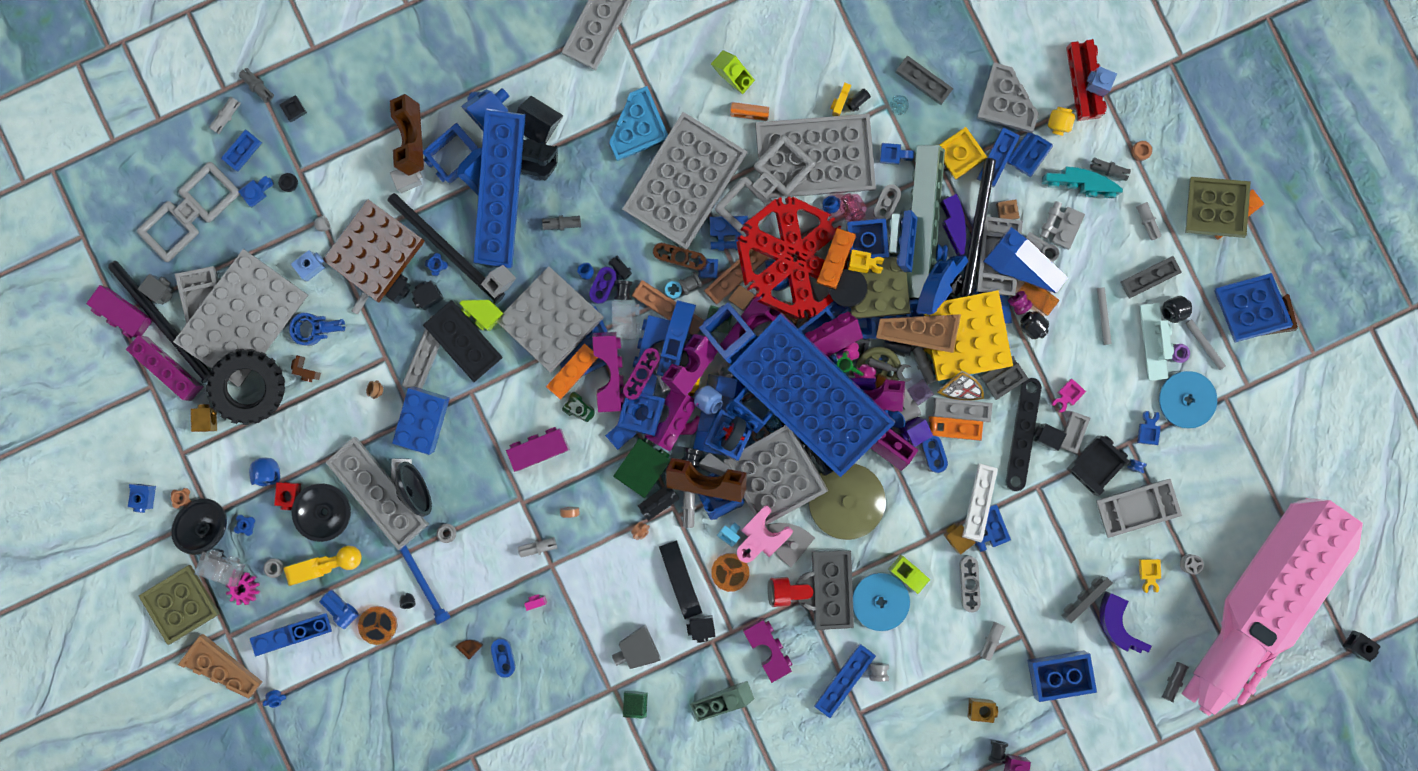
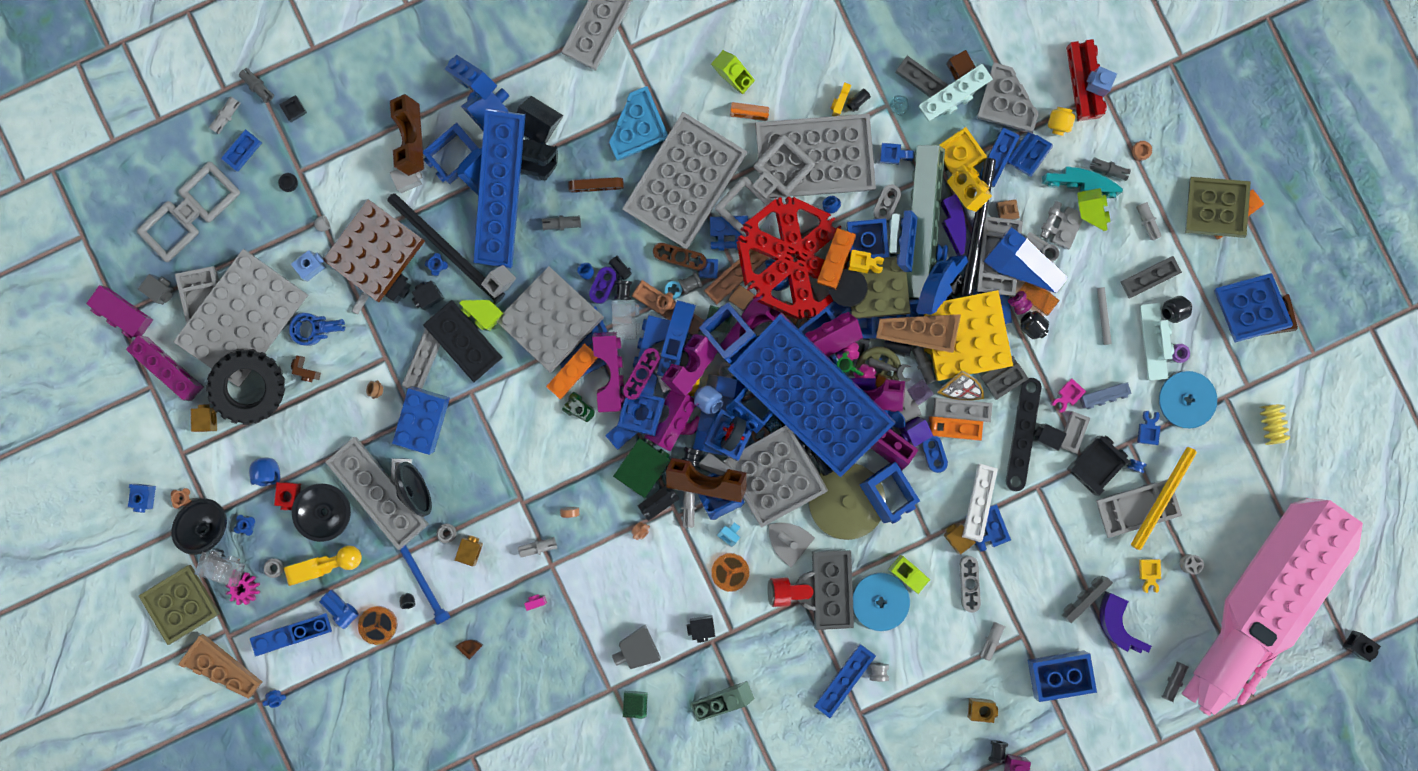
(157, 317): black axle -> none
(254, 191): blue plate -> none
(469, 550): none -> pearl gold brick
(470, 77): none -> blue arch
(502, 657): blue plate -> none
(537, 449): magenta brick -> none
(592, 185): none -> reddish brown beam
(661, 303): none -> nougat plate
(680, 579): black slope -> none
(760, 538): bright pink piece -> none
(777, 664): magenta arch -> none
(852, 207): clear pink head -> none
(876, 499): none -> blue window
(956, 93): none -> light aqua bracket
(960, 64): none -> reddish brown brick
(966, 190): none -> yellow brick
(1092, 208): none -> lime slope
(1108, 394): none -> sand blue piece
(1163, 498): none -> yellow axle
(1205, 344): light grey bar -> none
(1275, 424): none -> light yellow piece

